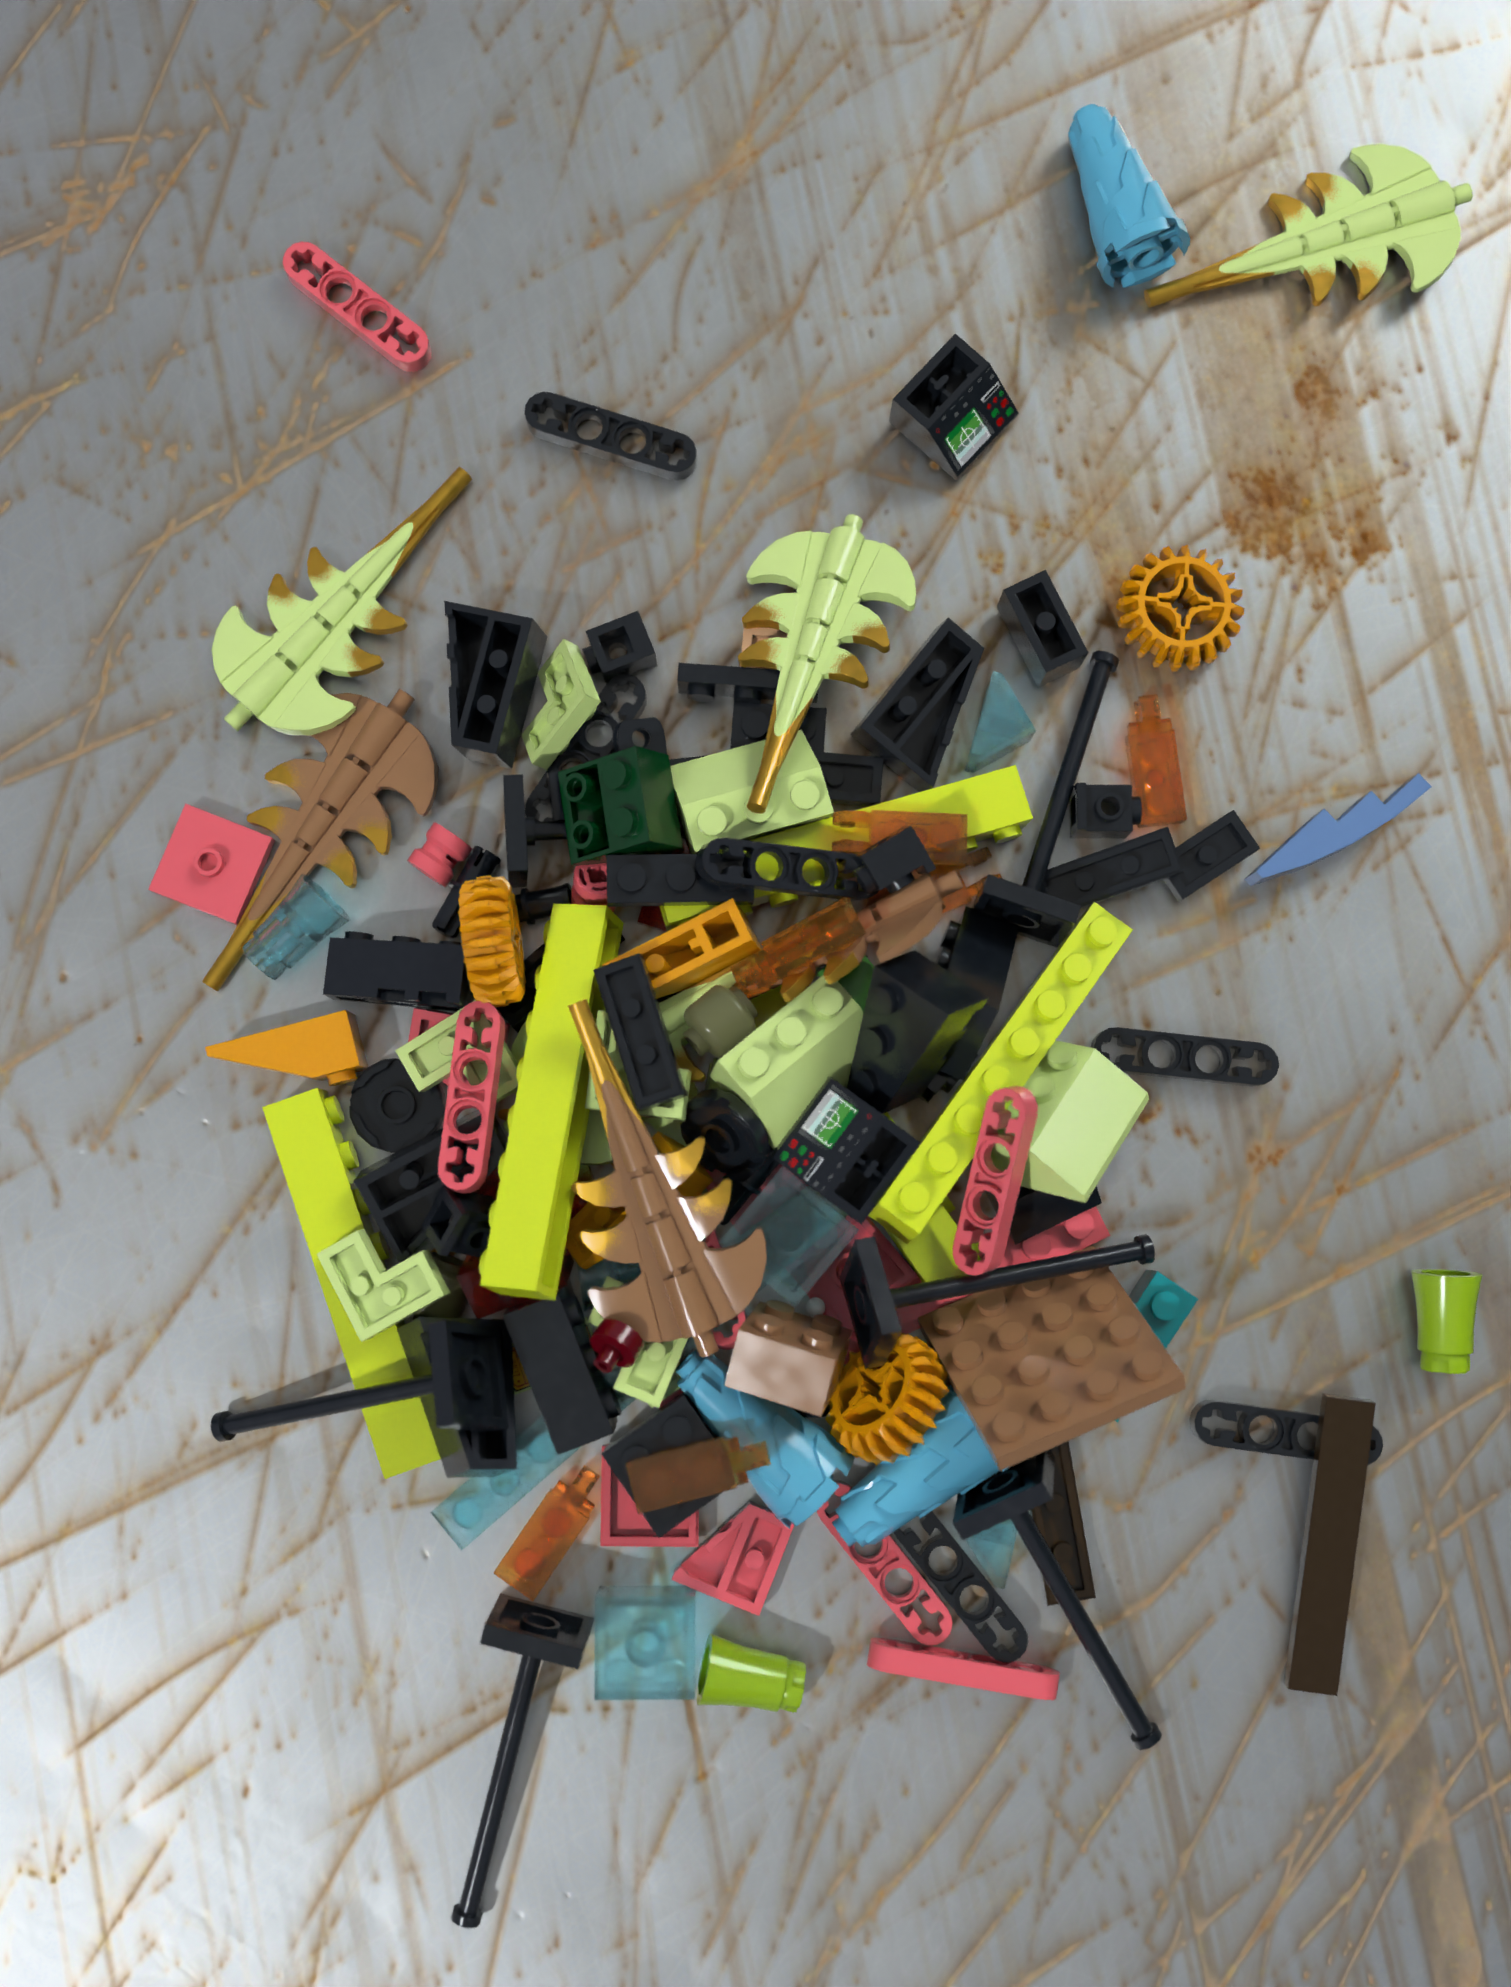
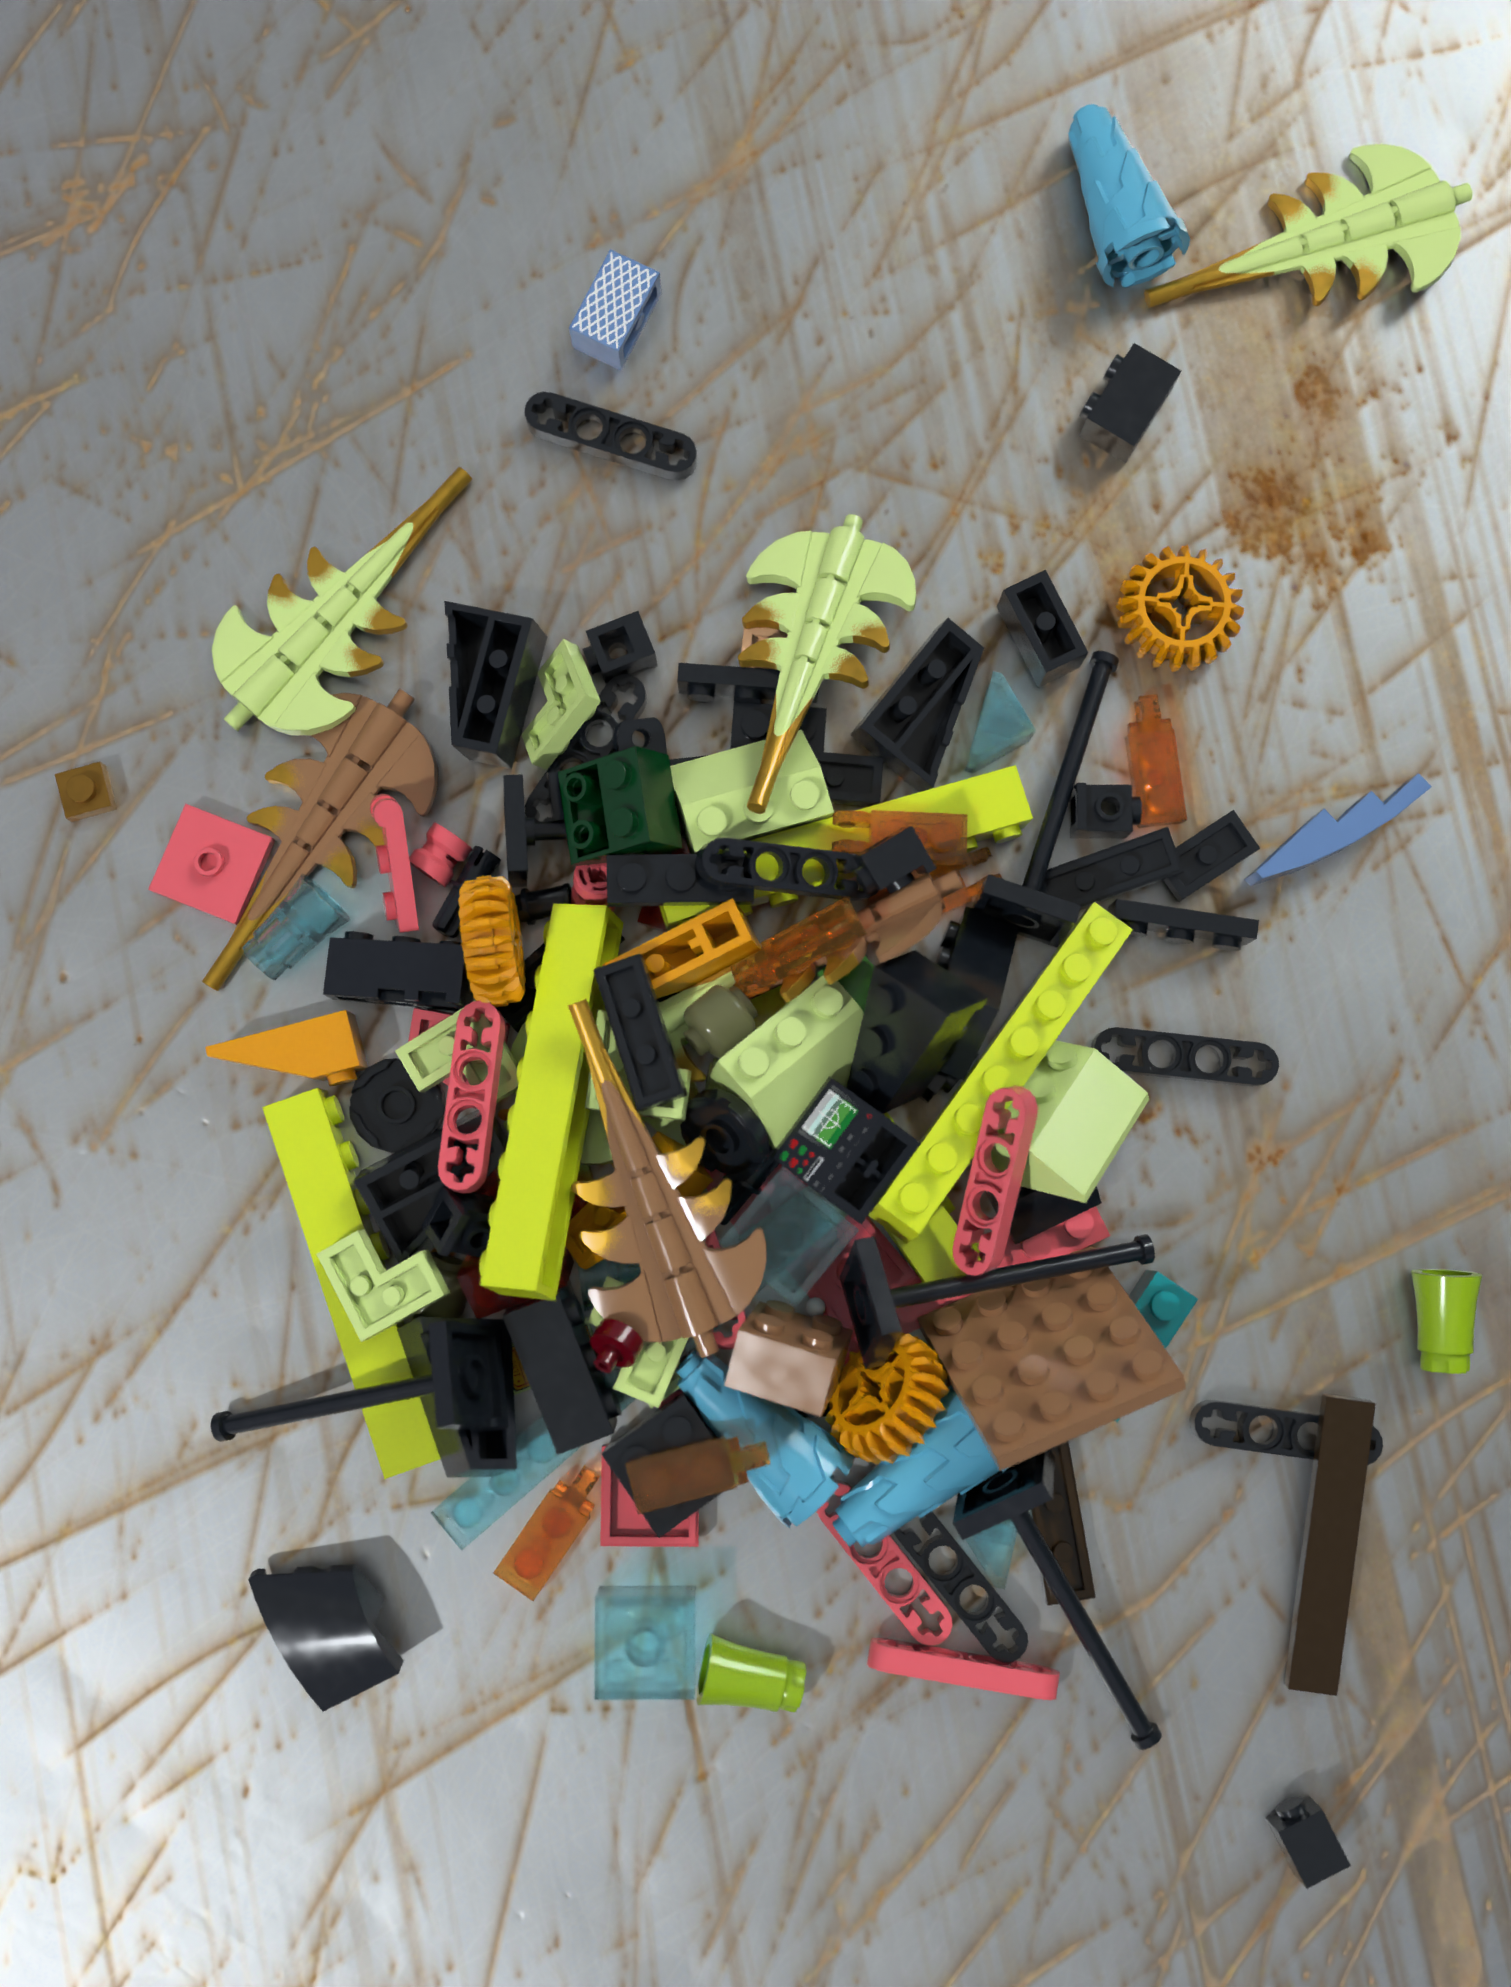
(85, 791): none -> pearl gold plate
(327, 1629): none -> black slope
(361, 302): coral beam -> none
(394, 860): none -> coral plate
(536, 1634): black tile -> none
(615, 309): none -> medium blue panel
(738, 1559): coral wing -> none
(953, 407): black slope -> none
(1128, 403): none -> black brick
(1185, 924): none -> black plate
(1307, 1840): none -> black brick

